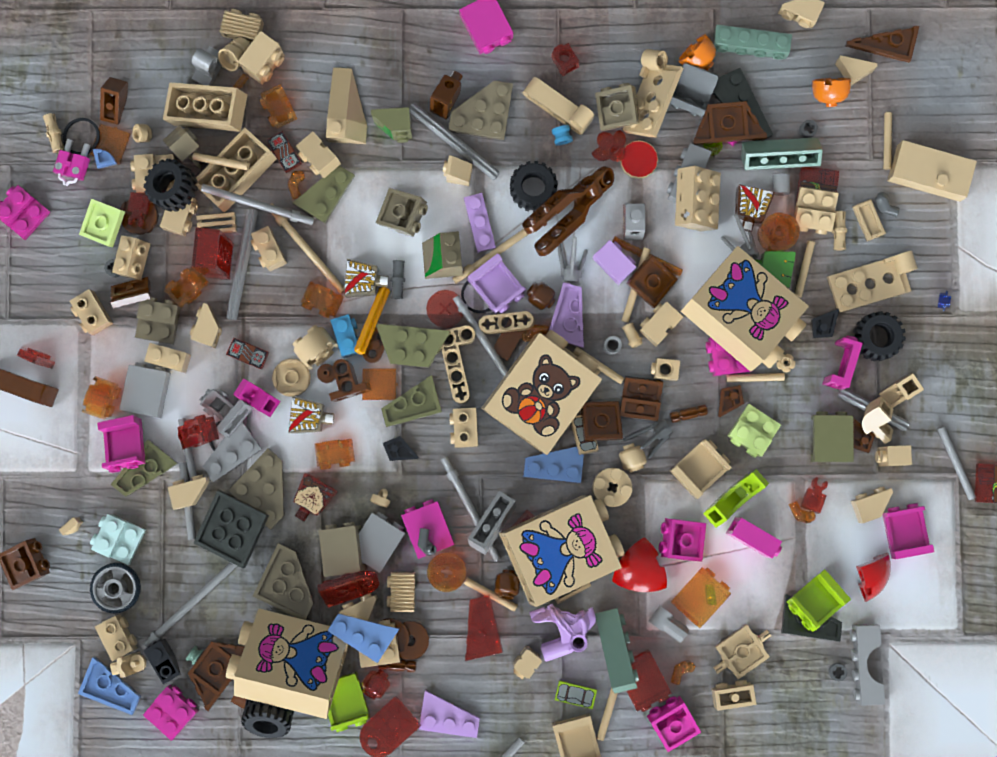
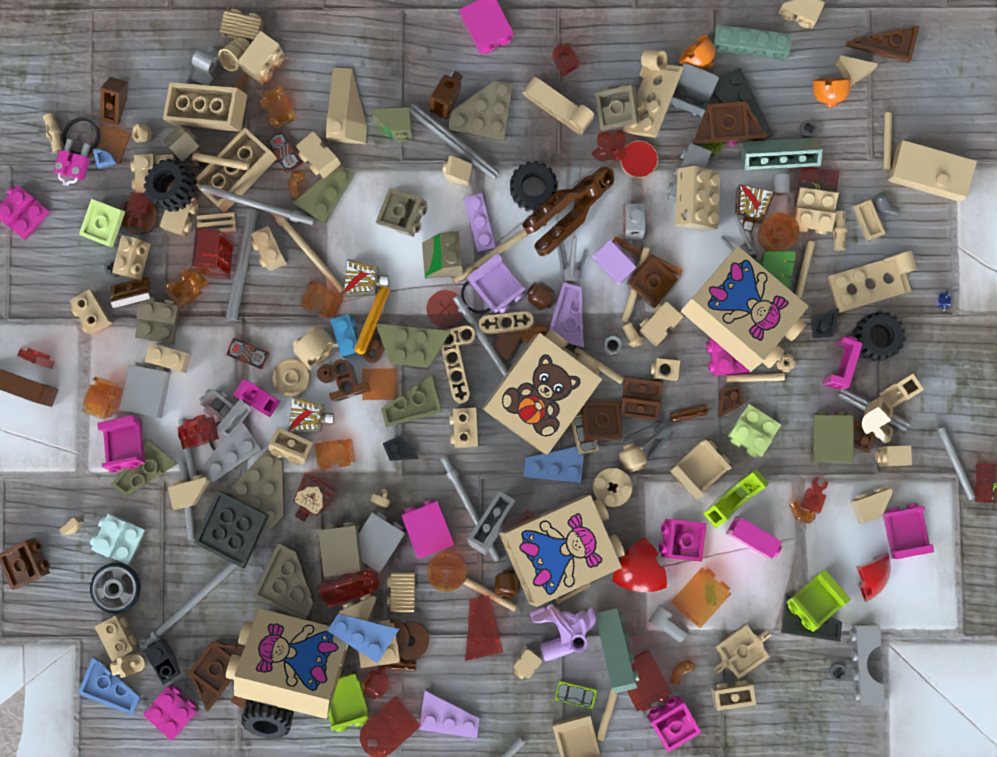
(194, 655): sand green bush -> none
(207, 327): tan slope -> none
(290, 446): none -> tan brick
(397, 279): dark grey pin -> none
(424, 544): dark grey arm -> none
(562, 135): dark azure wheel -> none

